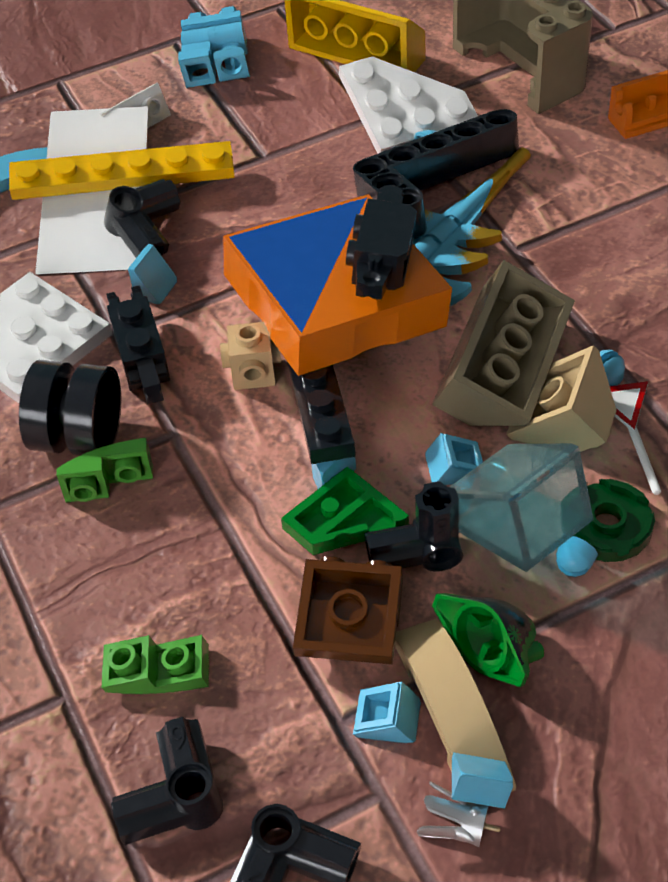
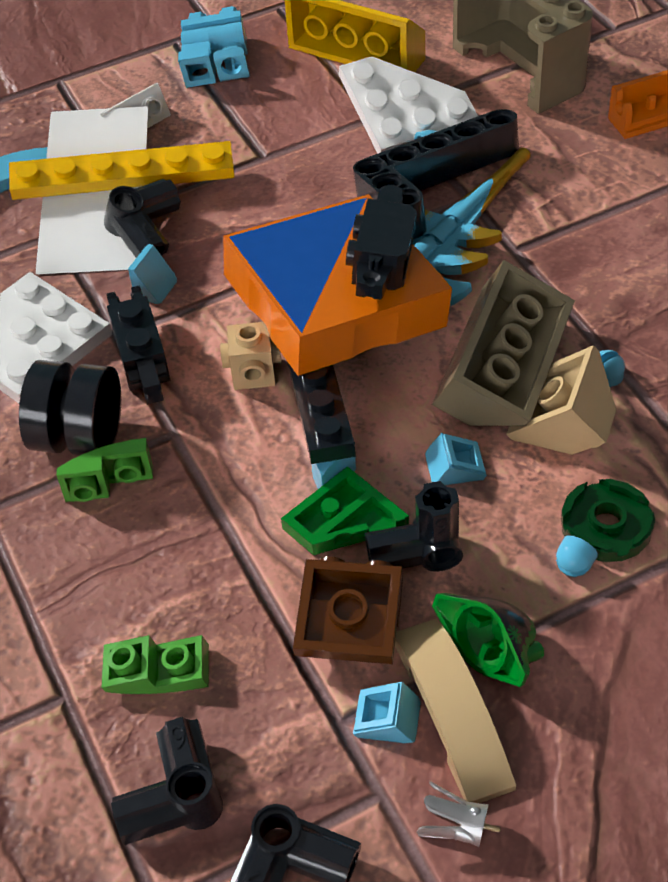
(480, 780): medium azure slope -> none
(525, 501): clear light blue slope -> none
(628, 404): white piece -> none

